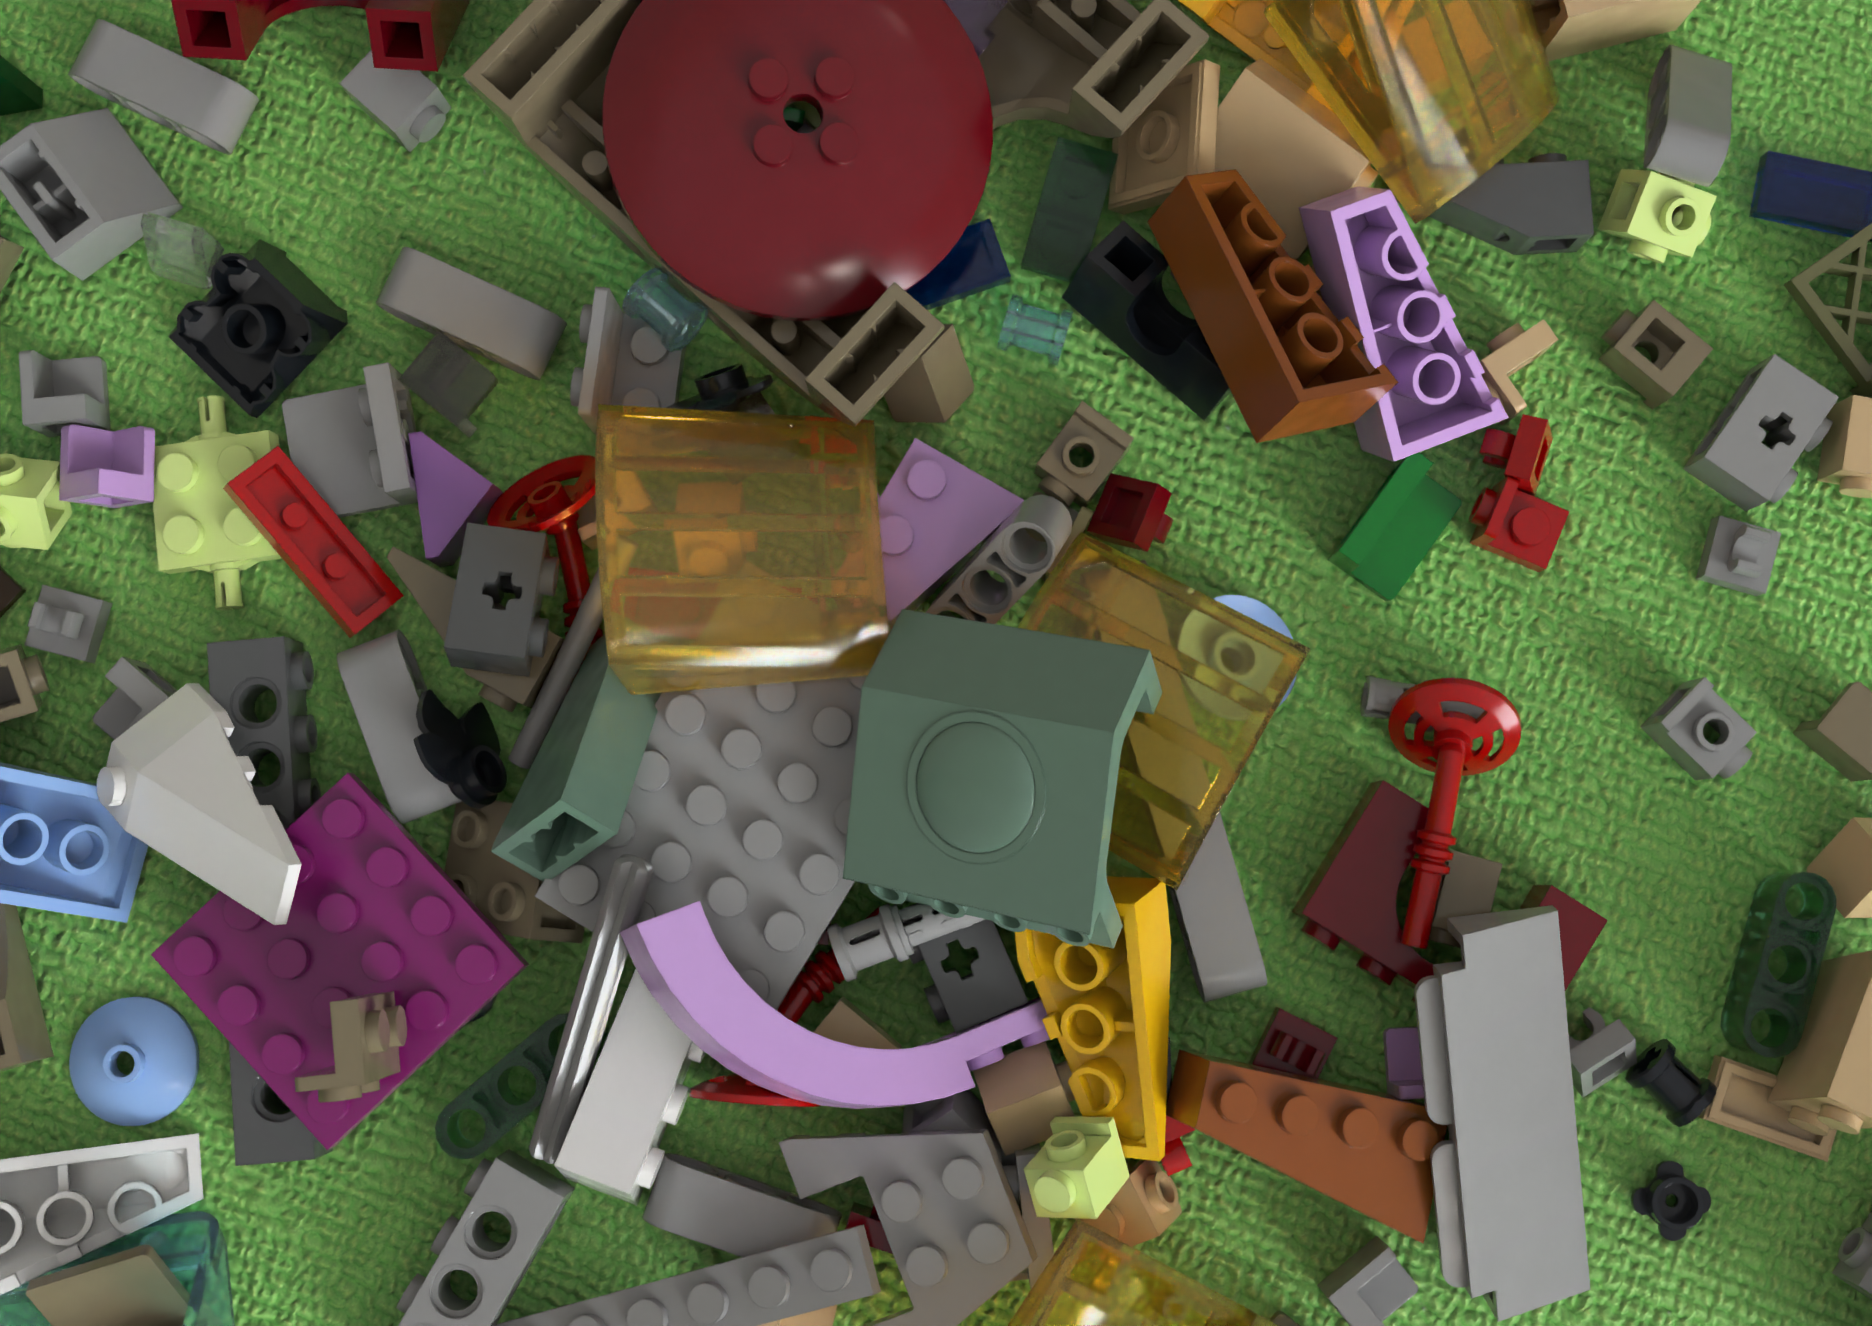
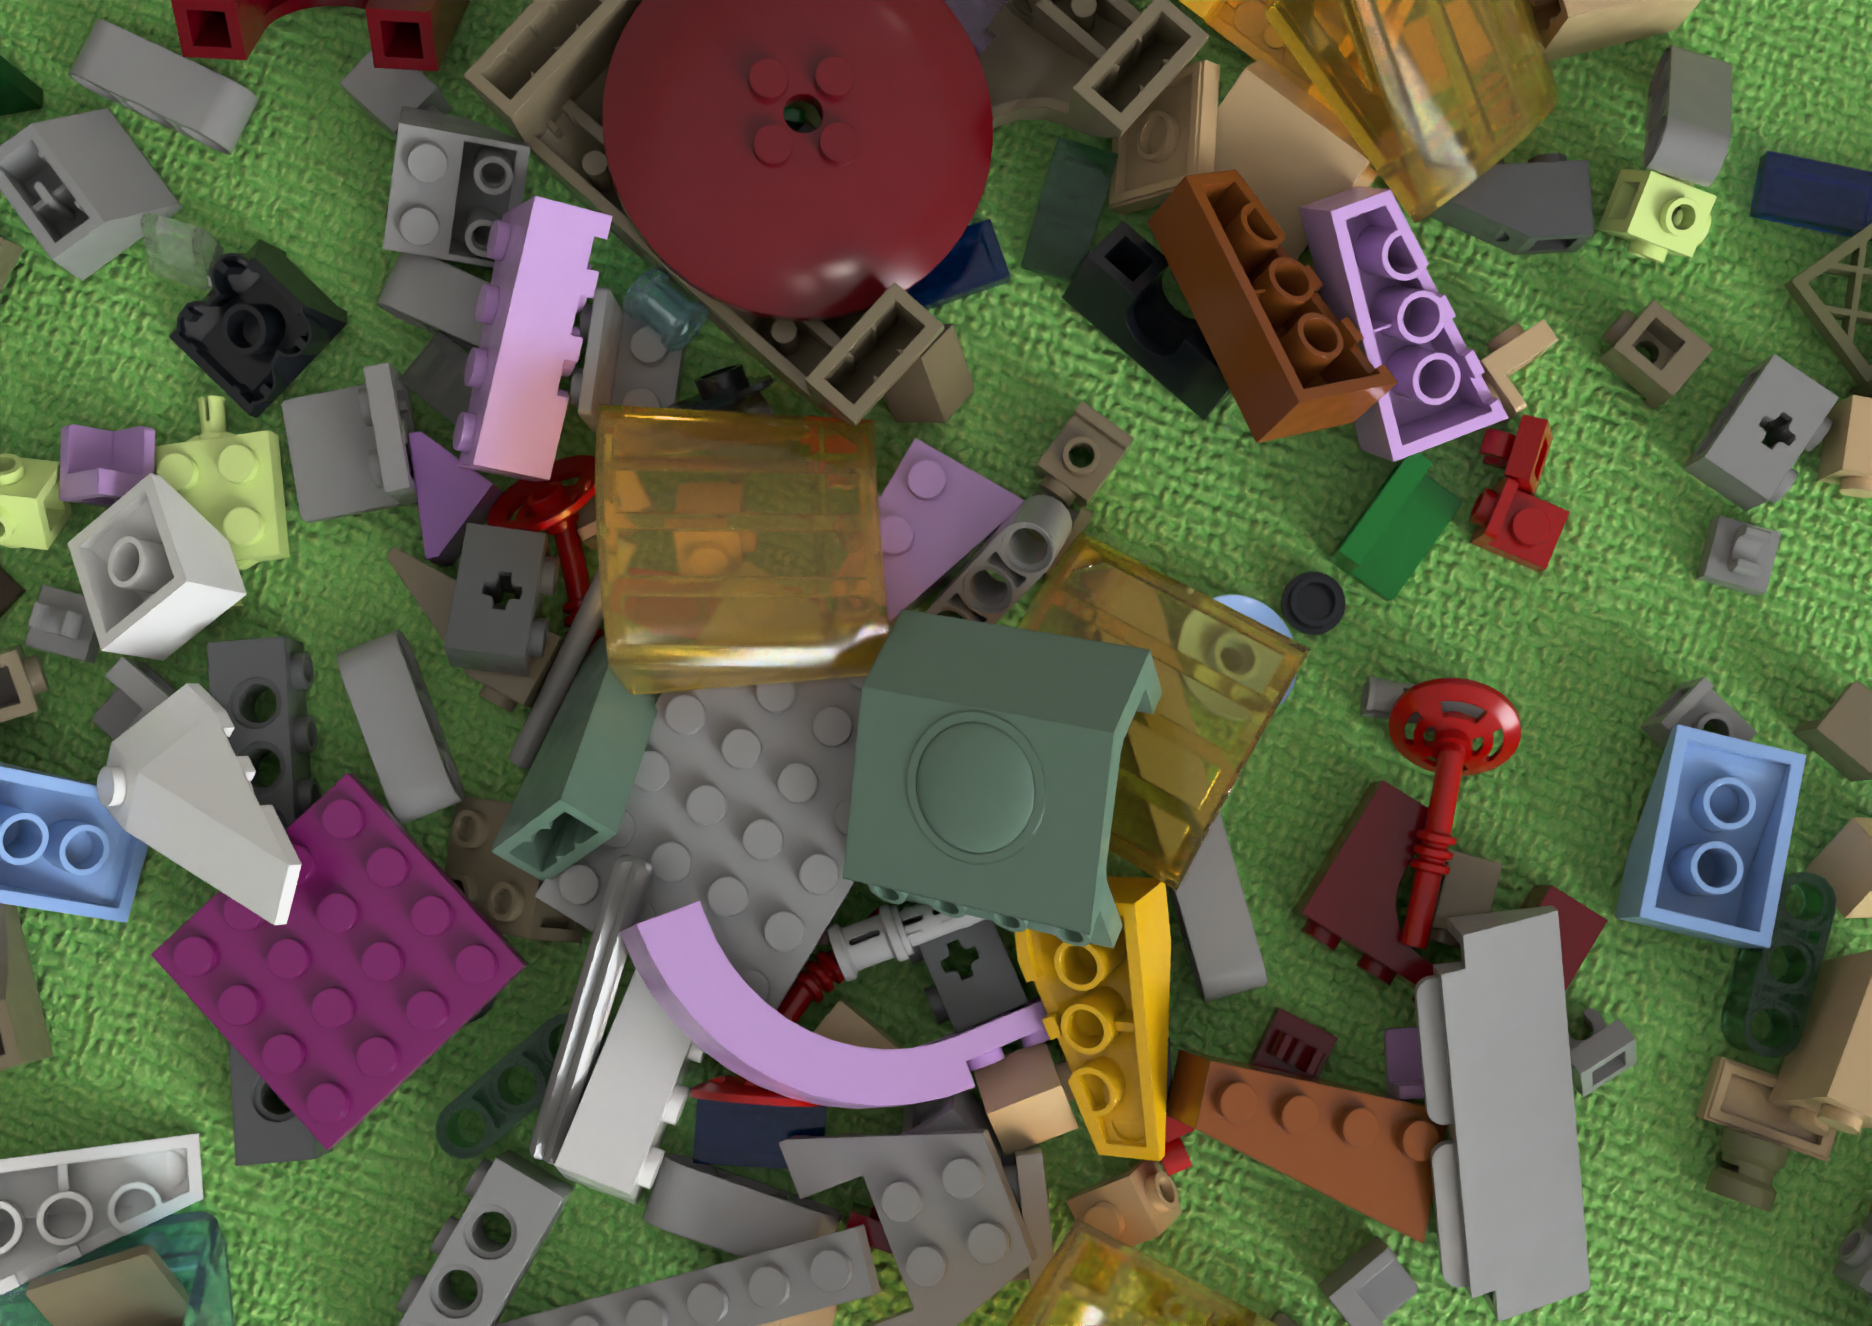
(63, 392): light grey panel -> none
(153, 572): none -> white slope
(162, 1053): light blue dish -> none
(313, 541): red plate -> none
(365, 1047): dark tan bracket -> none
(451, 185): none -> light grey slope
(460, 750): black plate -> none
(527, 337): none -> lavender wedge
(750, 1132): none -> clear blue tile
(1035, 329): clear light blue bush -> none
(1077, 1168): yellowish green brick -> none
(1131, 513): dark red tile -> none
(1313, 603): none -> black plate
(1671, 1083): black bush -> none
(1689, 1205): black plate -> none
(1713, 839): none -> light blue slope
(1747, 1169): none -> olive wheel

